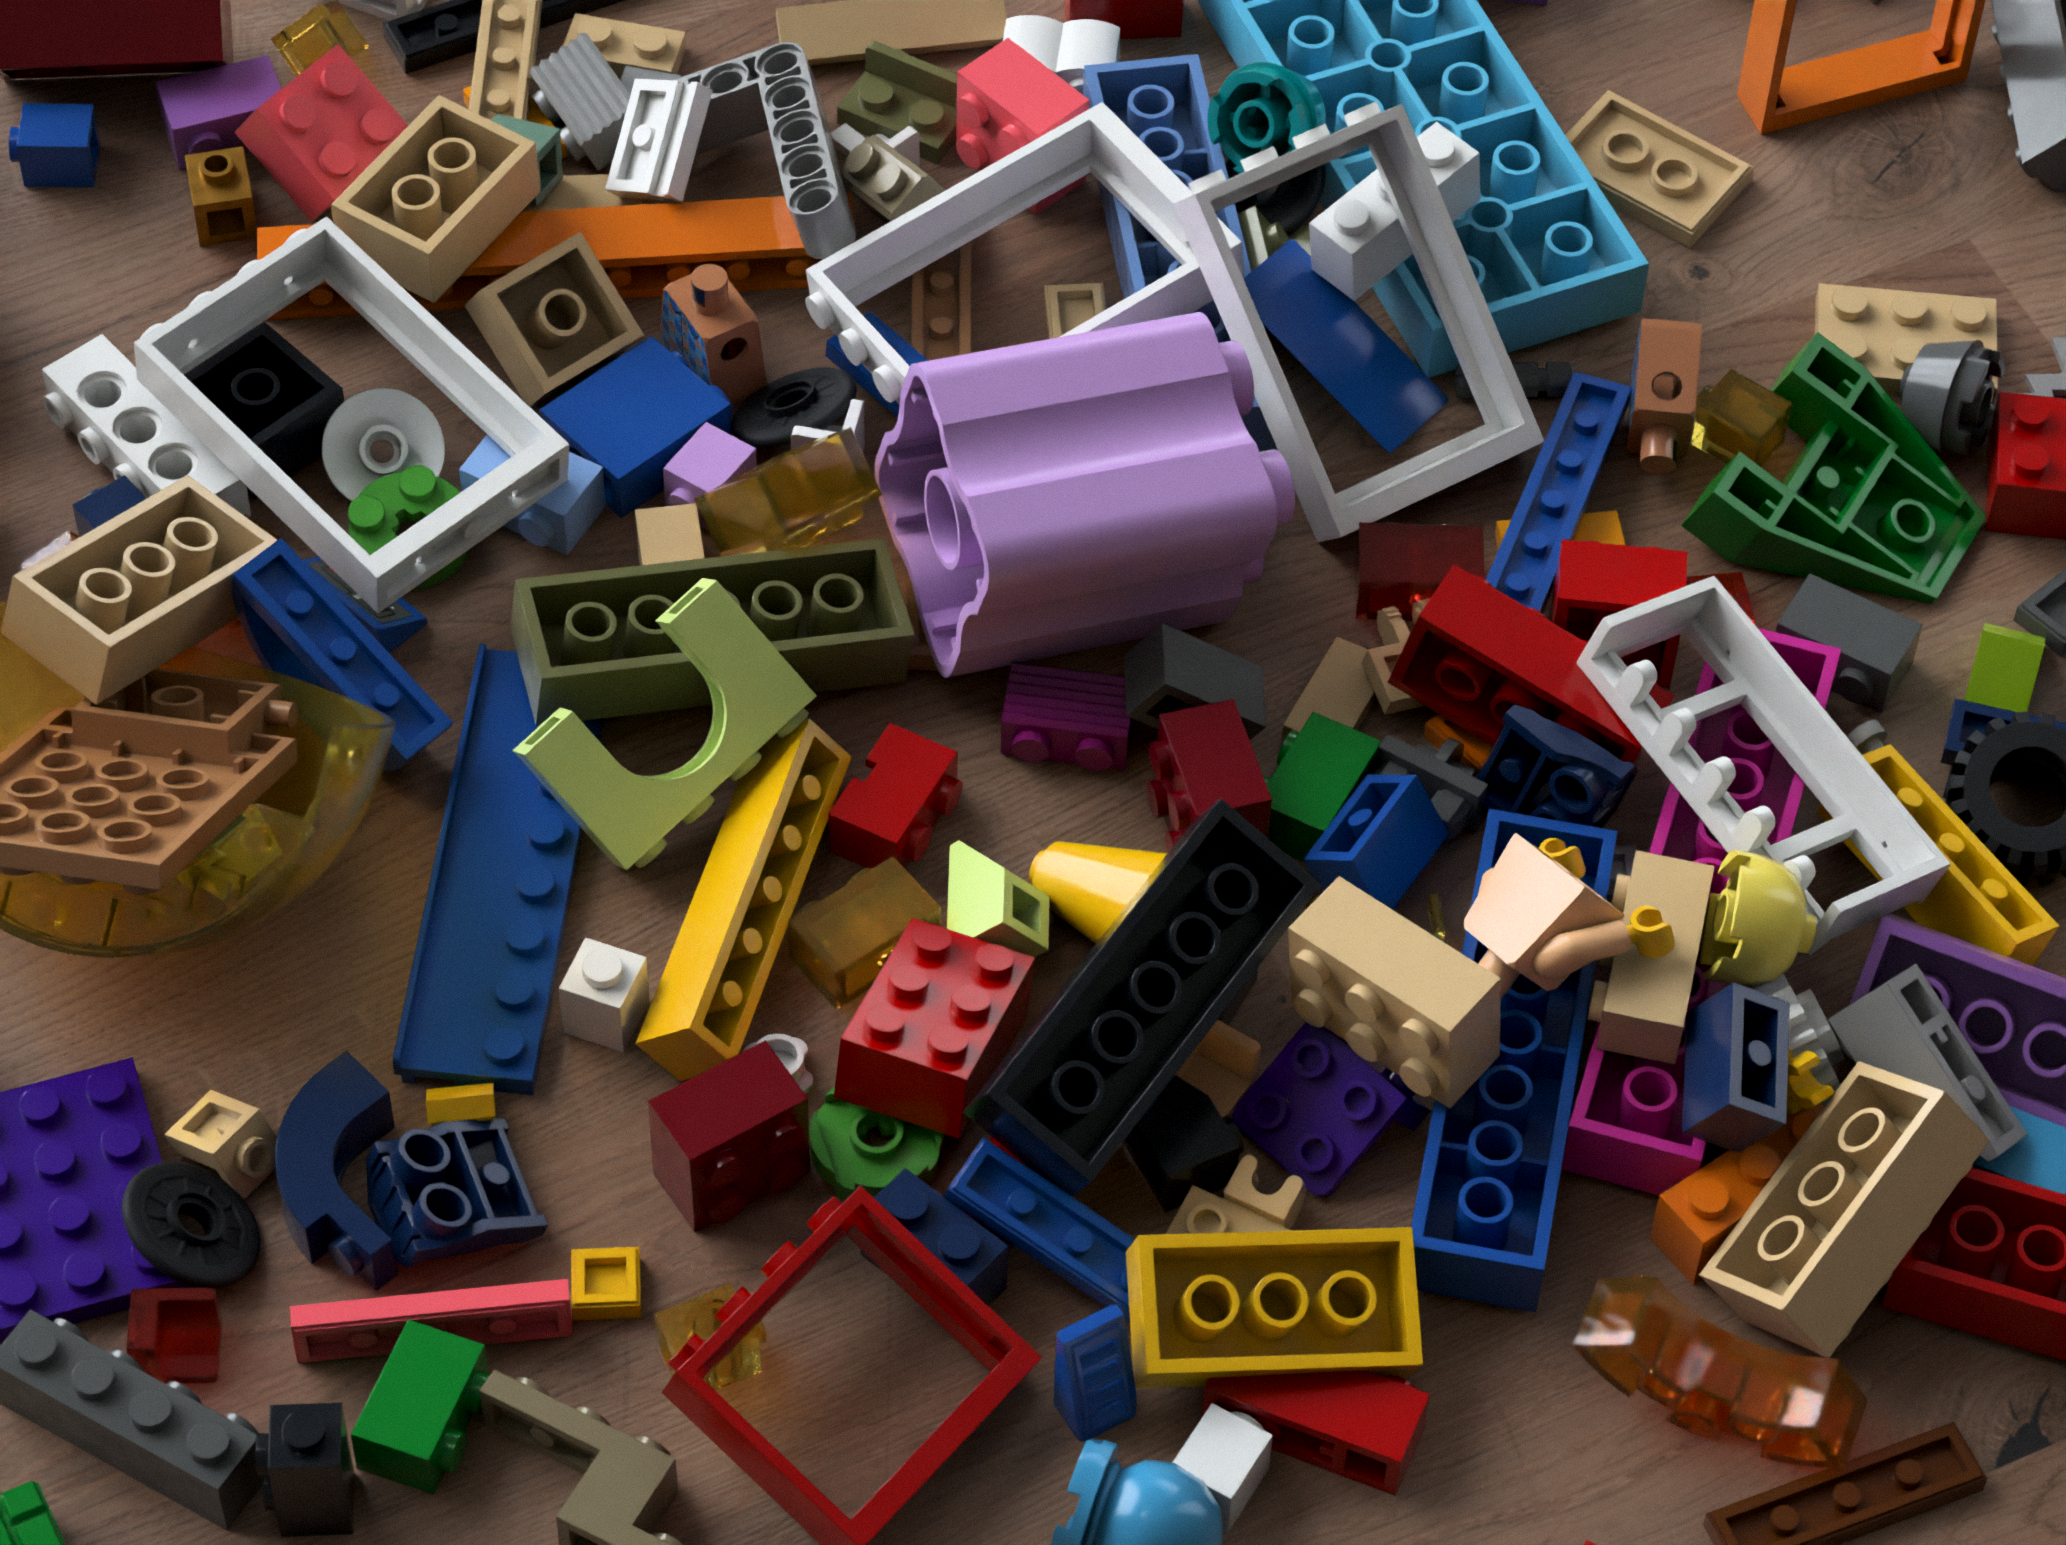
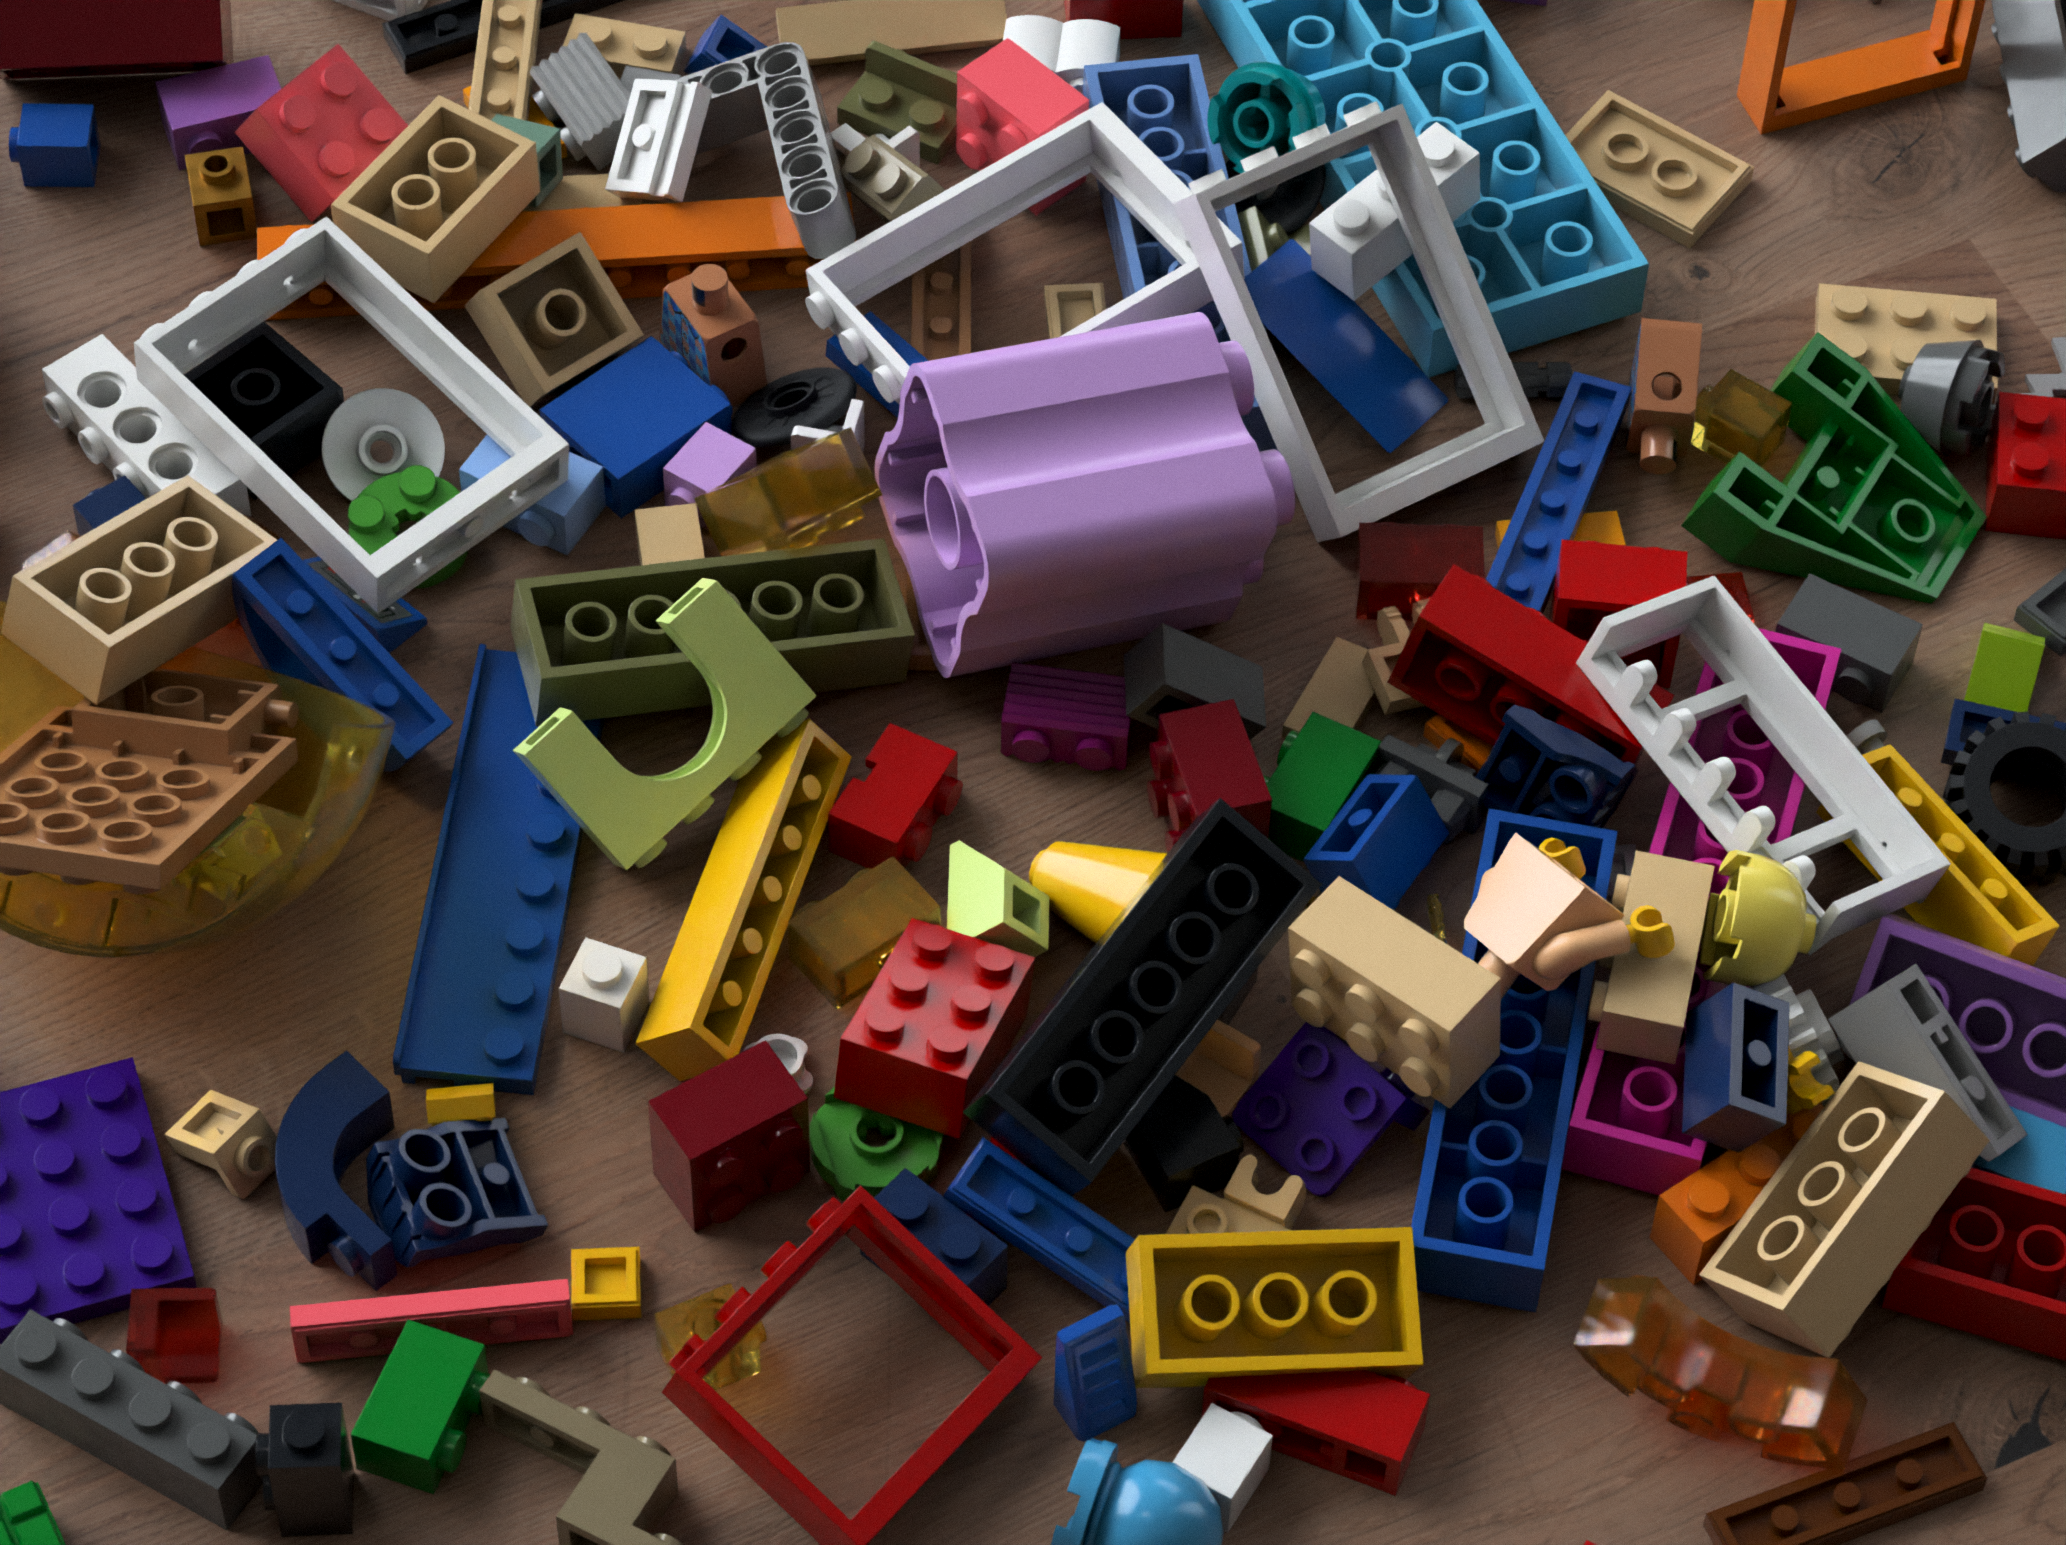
(152, 1223): black wheel -> none
(316, 34): clear yellow panel -> none
(720, 44): none -> blue slope

